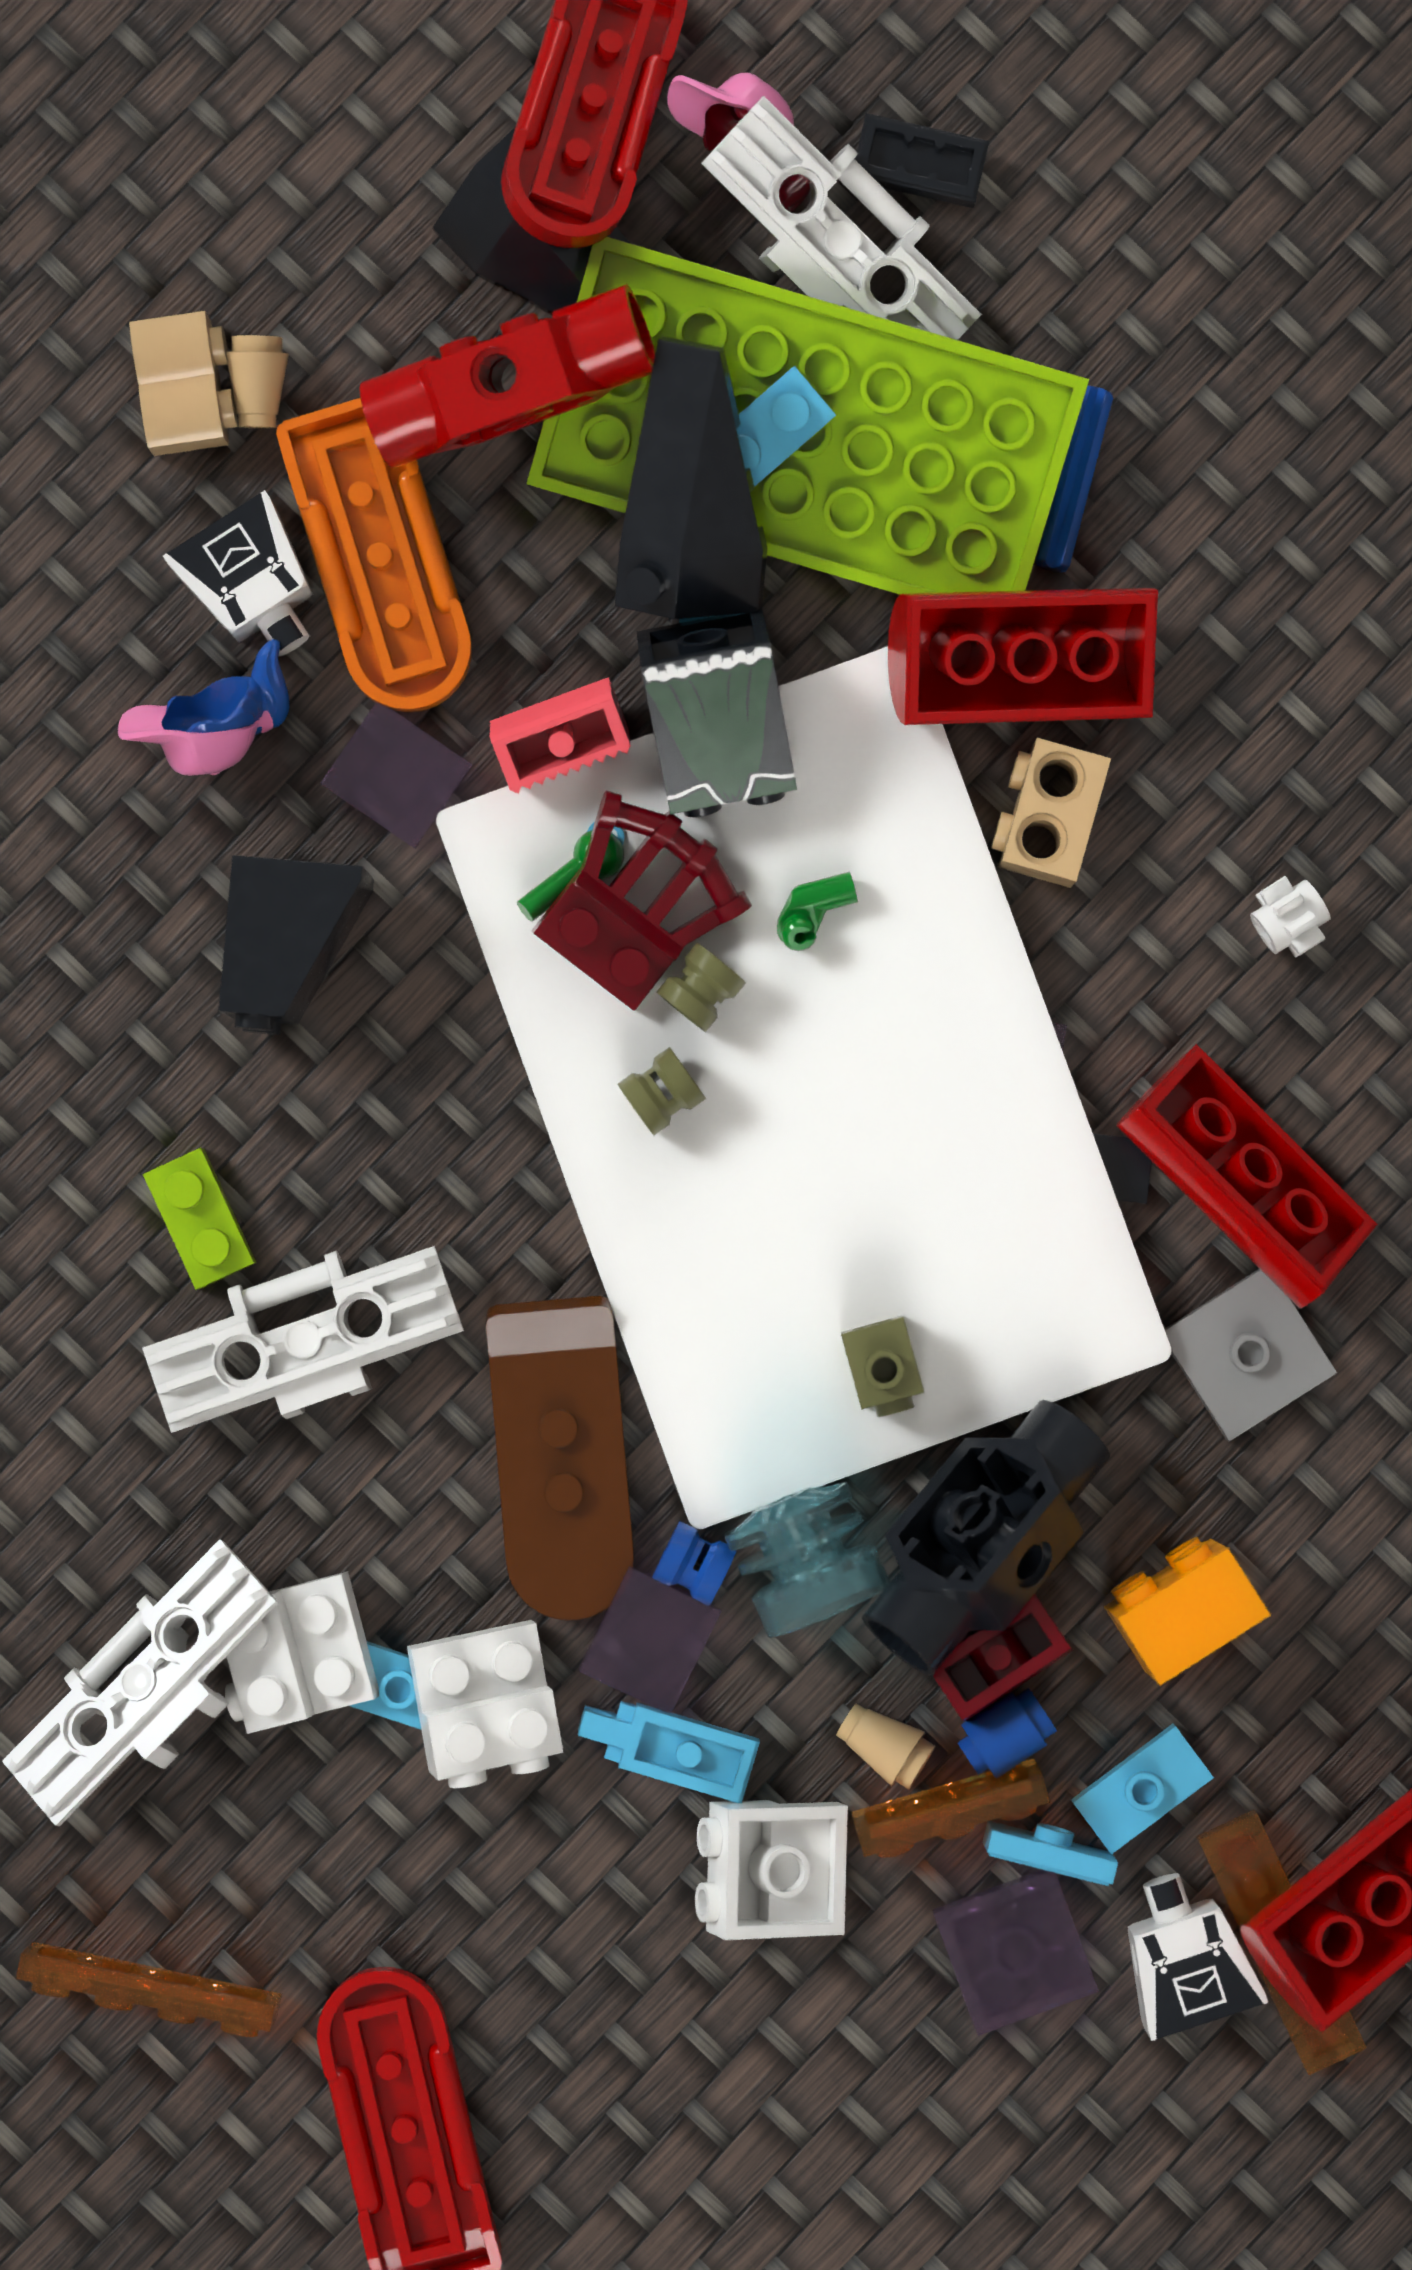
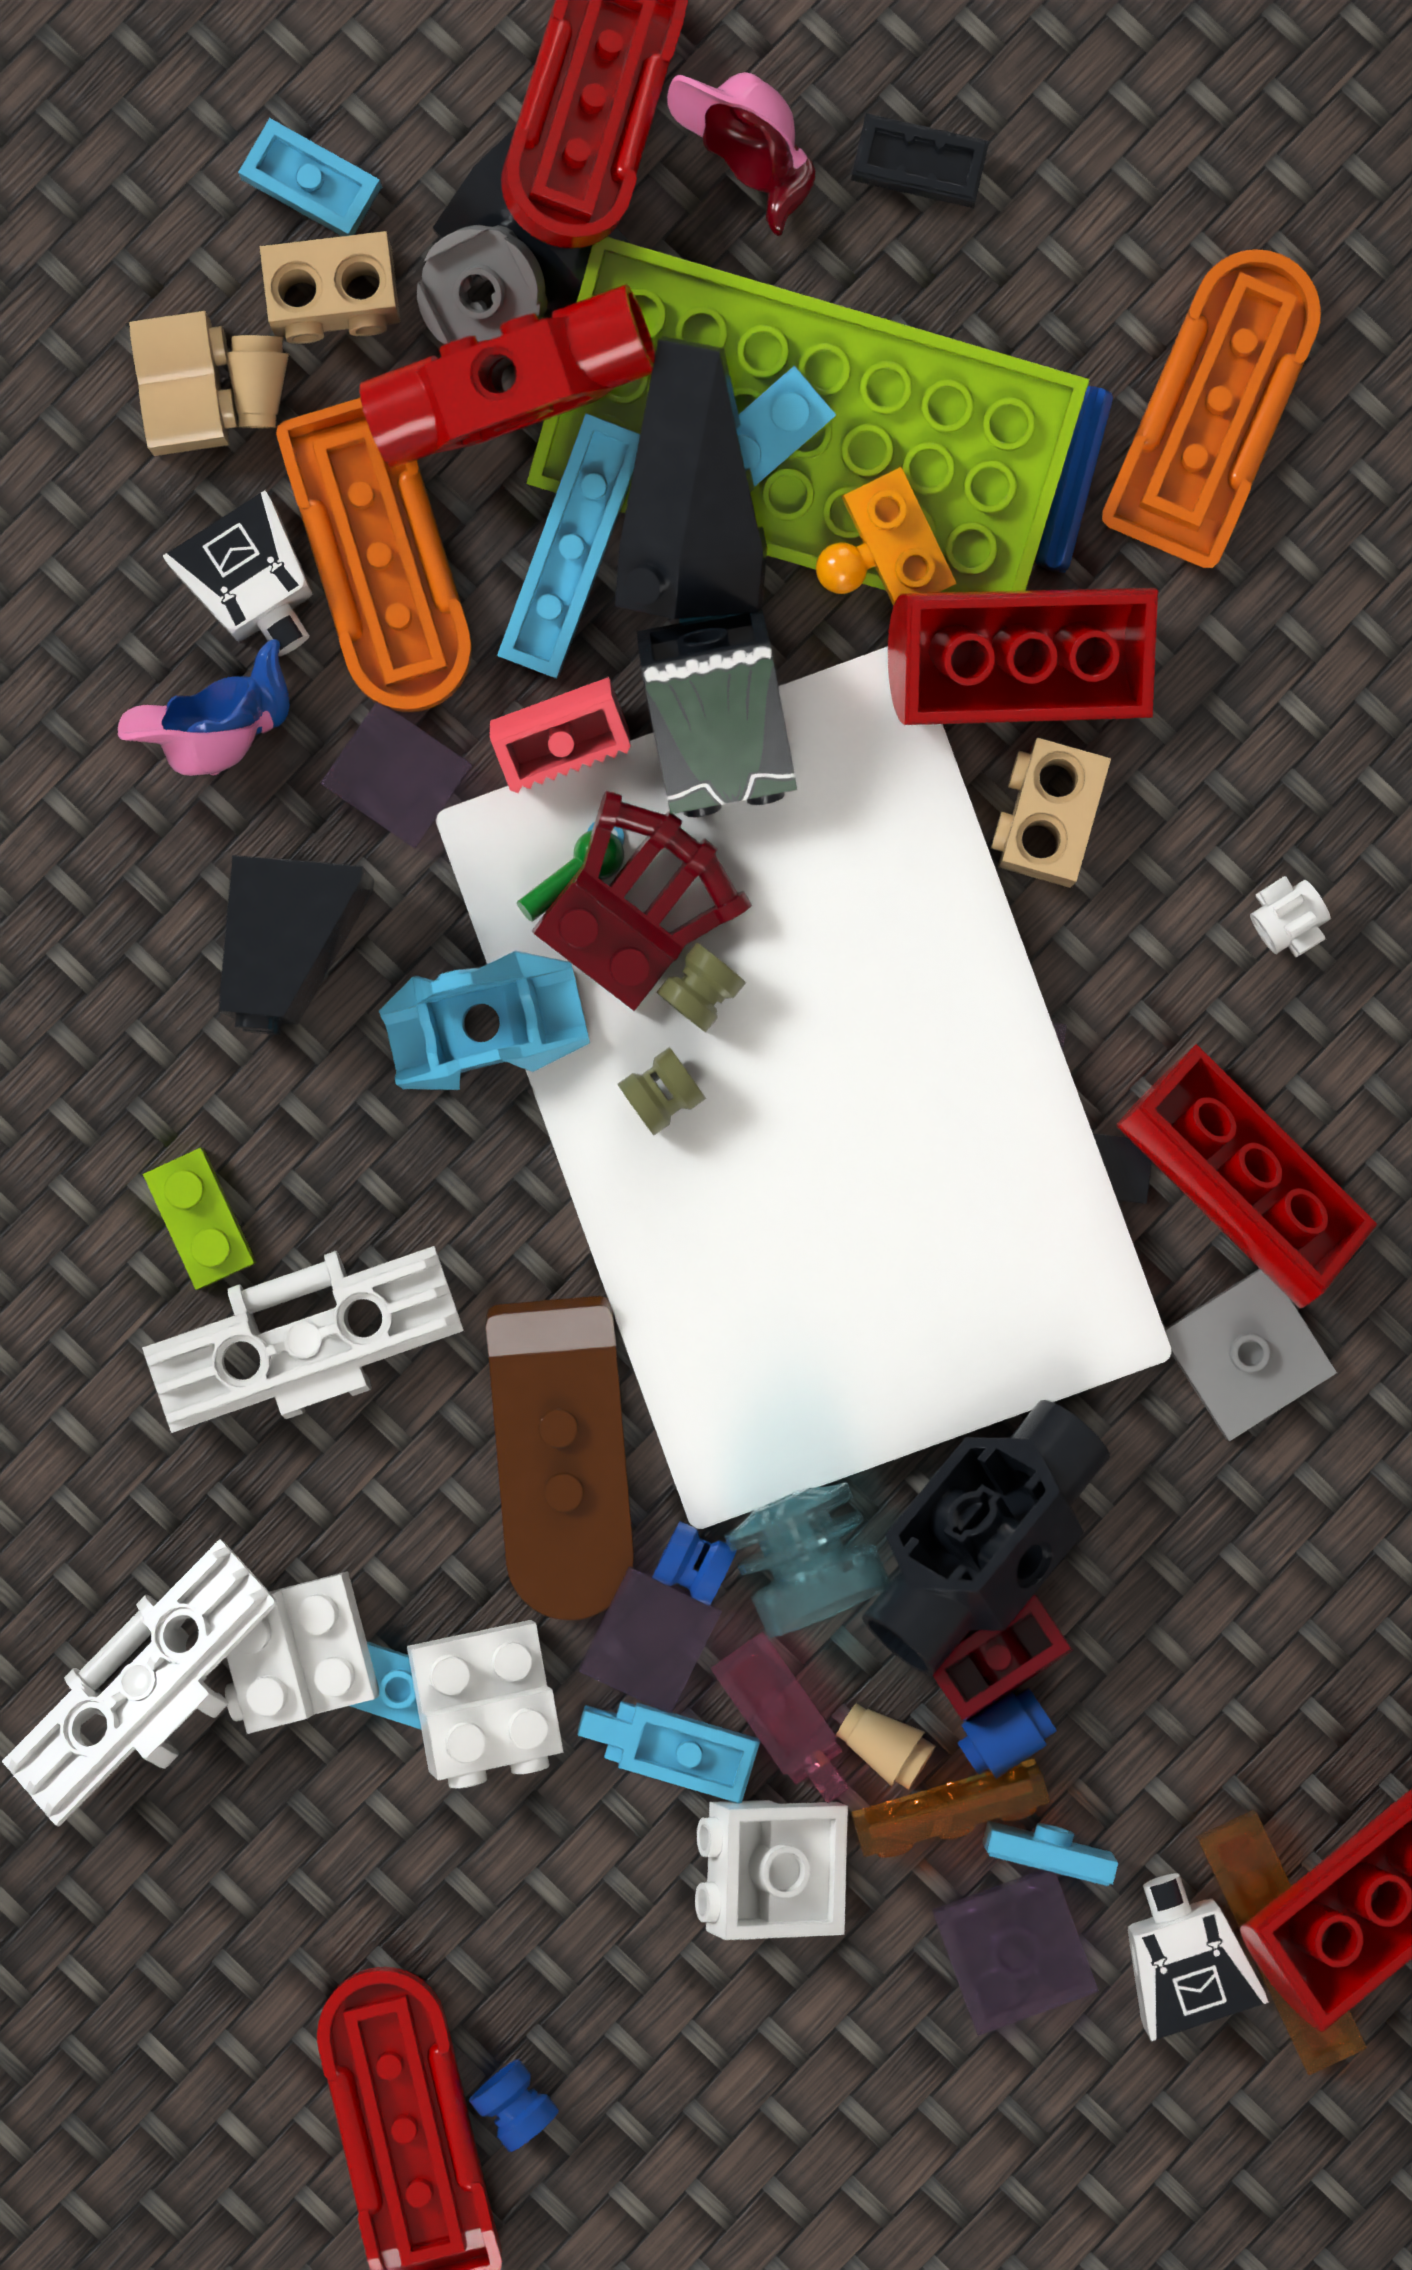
(124, 1983): clear orange plate -> none
(310, 179): none -> medium azure plate
(330, 267): none -> tan brick
(496, 257): none -> light grey plate
(518, 2110): none -> blue wheel
(535, 1009): none -> medium azure piece
(571, 546): none -> medium azure plate
(782, 1714): none -> clear pink hinge
(807, 907): green arm -> none
(821, 245): white piece -> none
(883, 1366): olive brick -> none
(893, 540): none -> light orange plate
(1142, 1788): medium azure plate -> none
(1185, 1608): light orange brick -> none
(1216, 406): none -> orange piece

